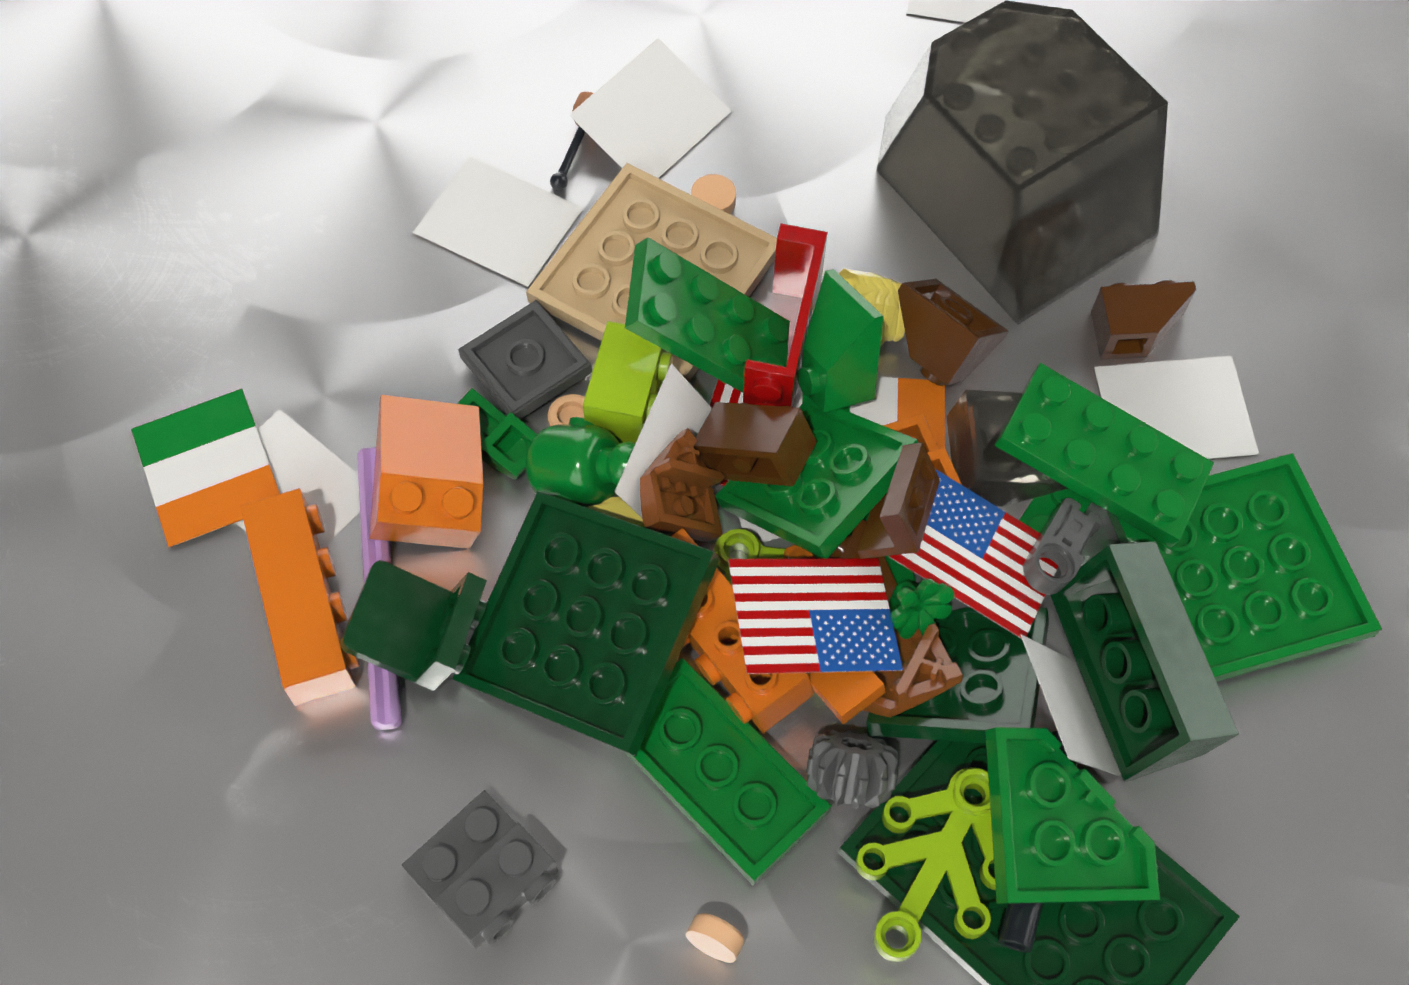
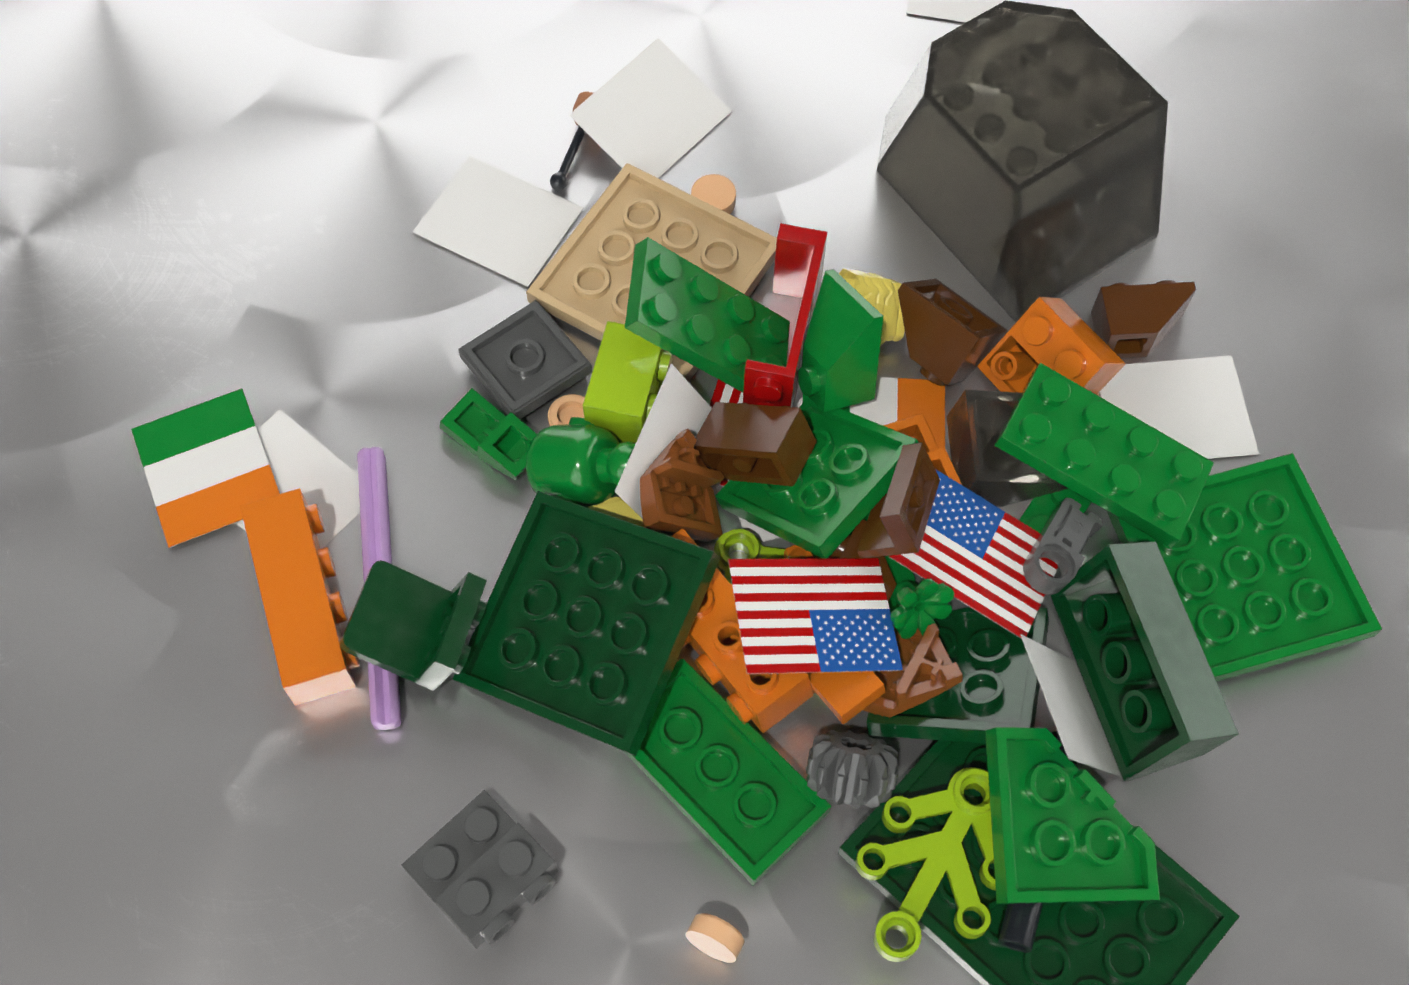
(427, 473): orange slope -> none
(1057, 338): none -> orange slope

